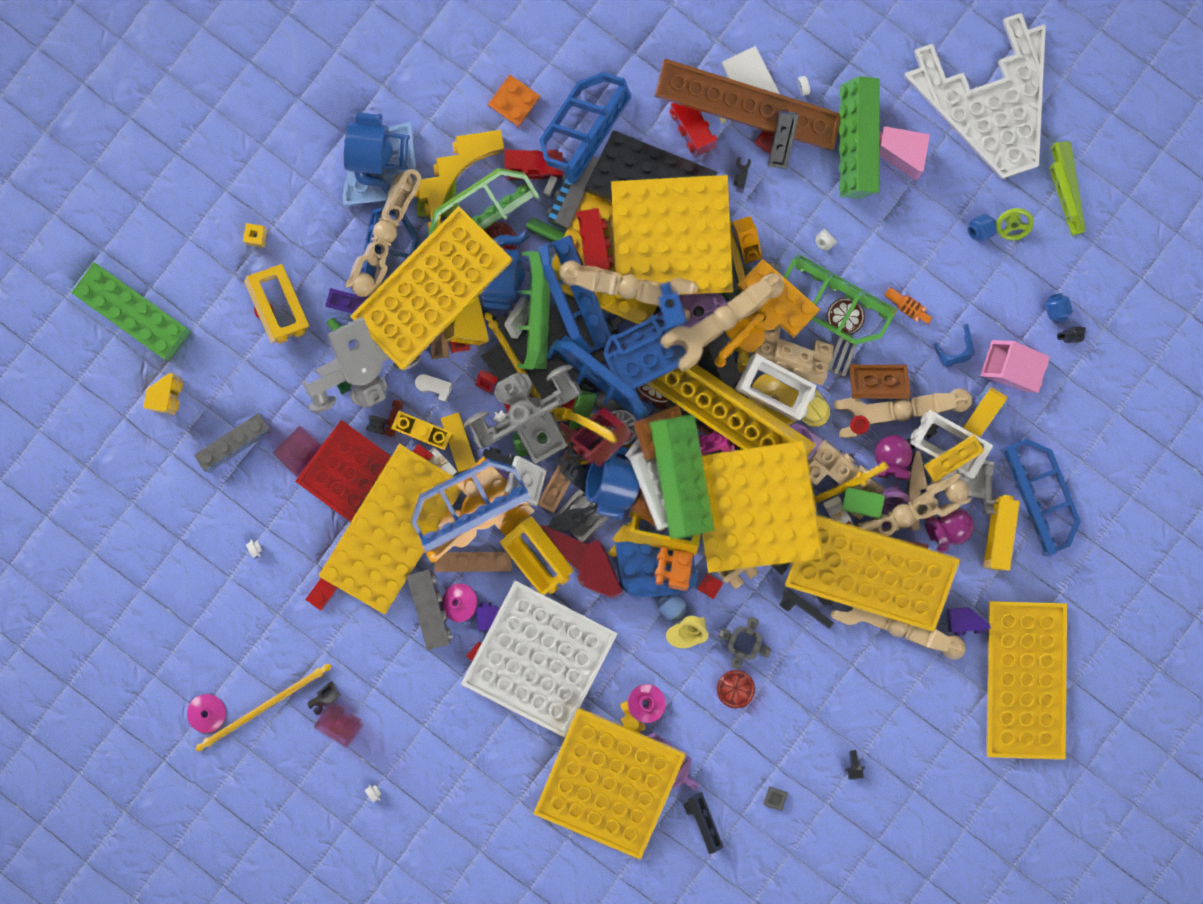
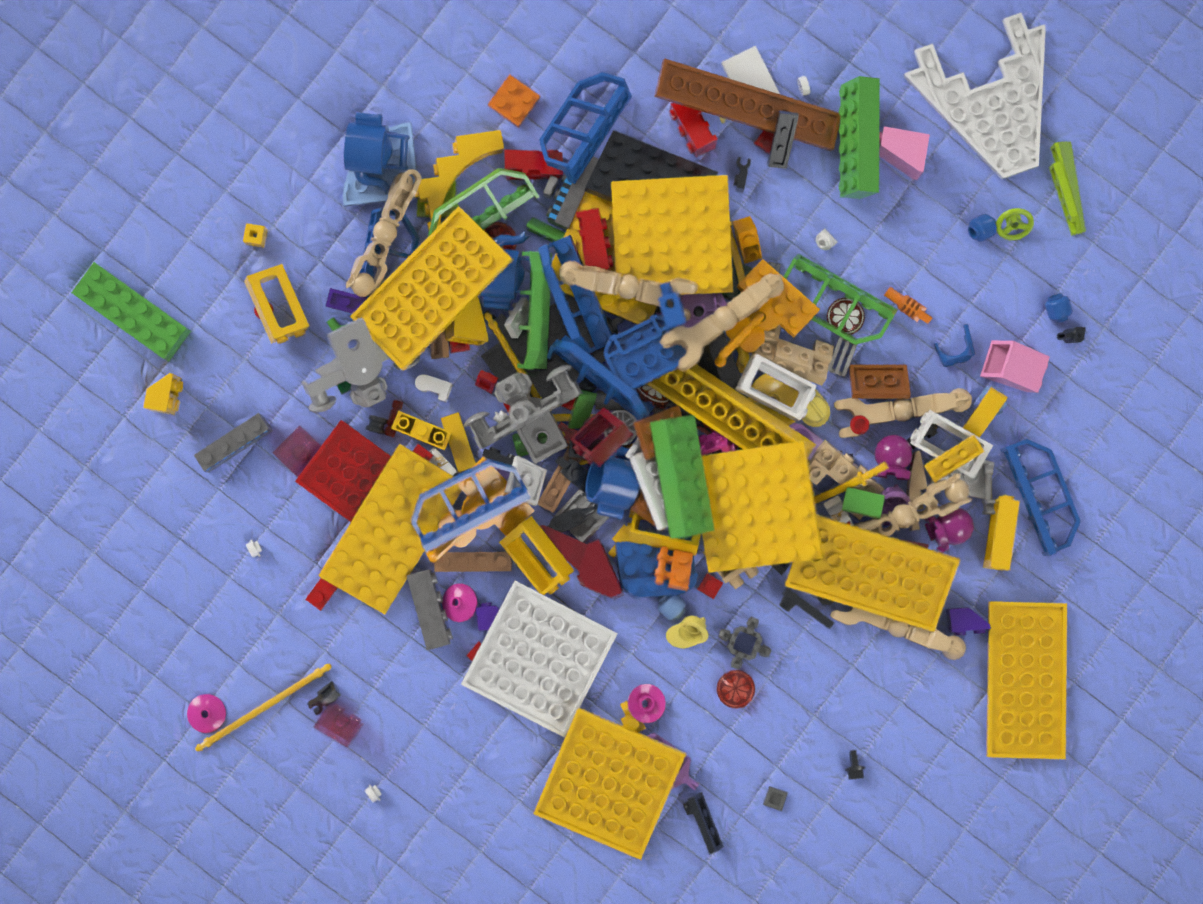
(566, 413): yellow sword -> none

